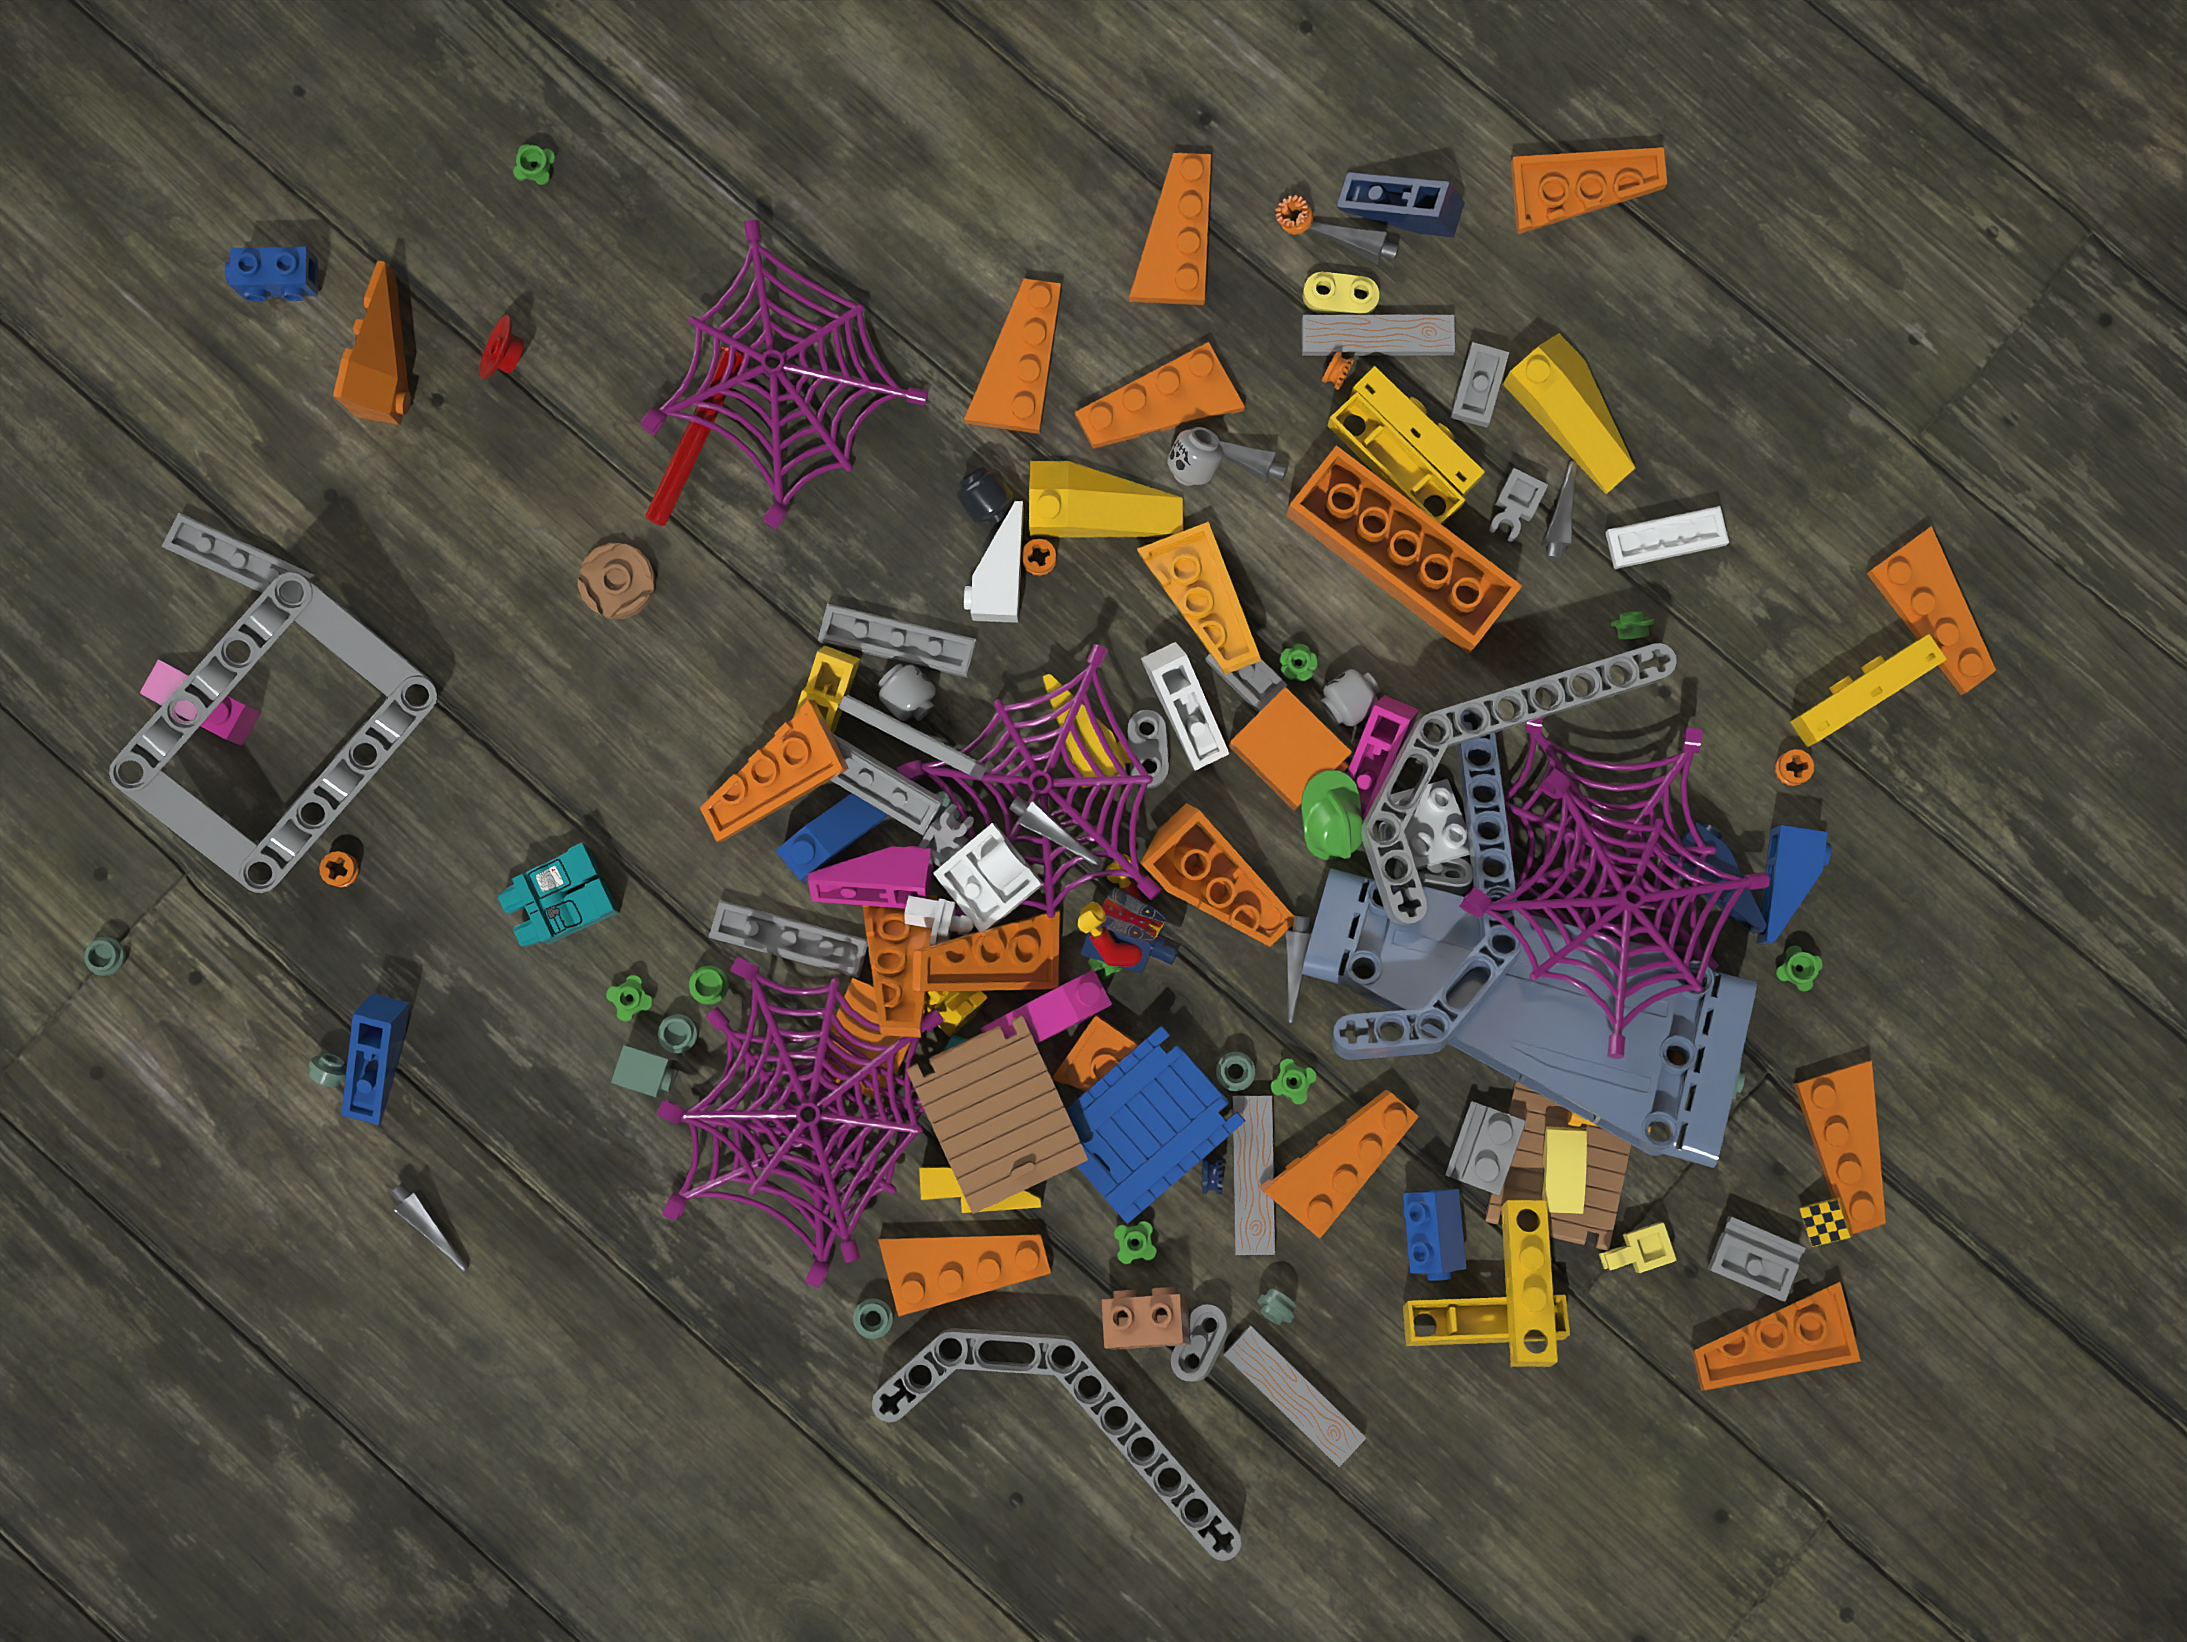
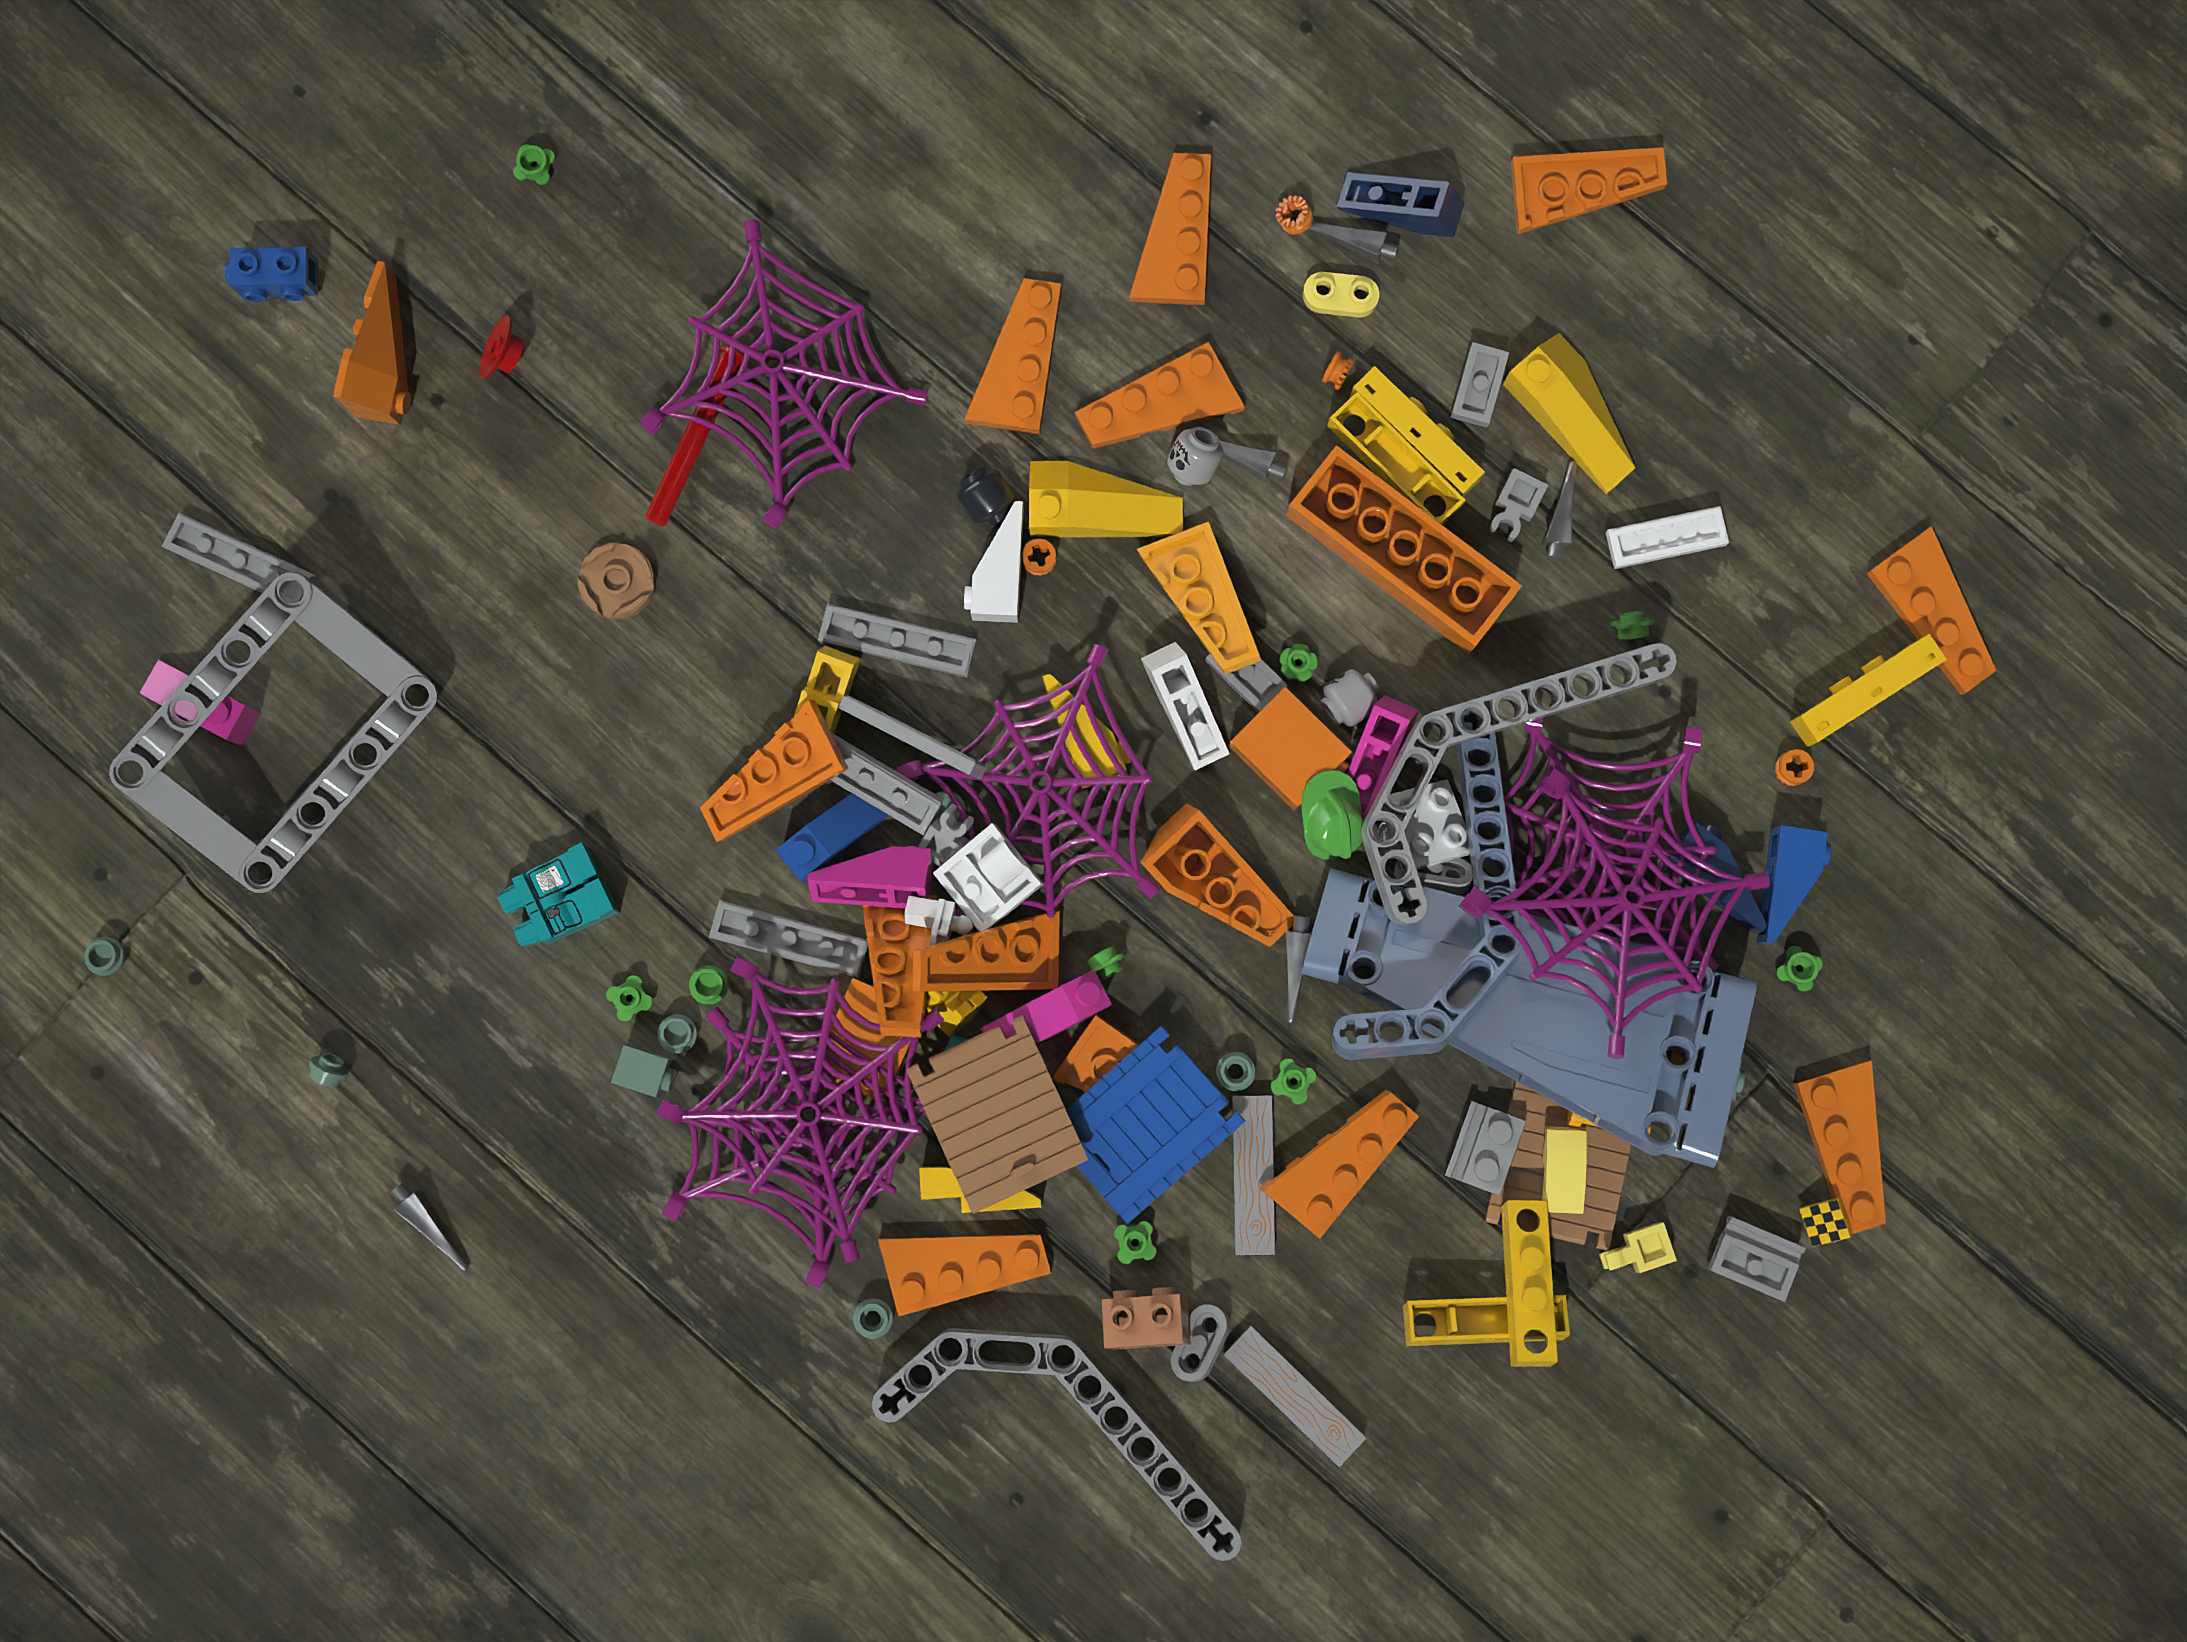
(350, 864): orange bush -> none
(373, 1056): blue slope -> none
(907, 692): light grey head -> none
(1040, 821): flat silver piece -> none
(1125, 928): torso -> none
(1149, 747): light grey plate -> none
(1210, 1176): dark blue bush -> none
(1277, 1307): sand green plate -> none
(1378, 335): light grey tile -> none
(1434, 1232): blue brick -> none
(1789, 1341): orange wing -> none

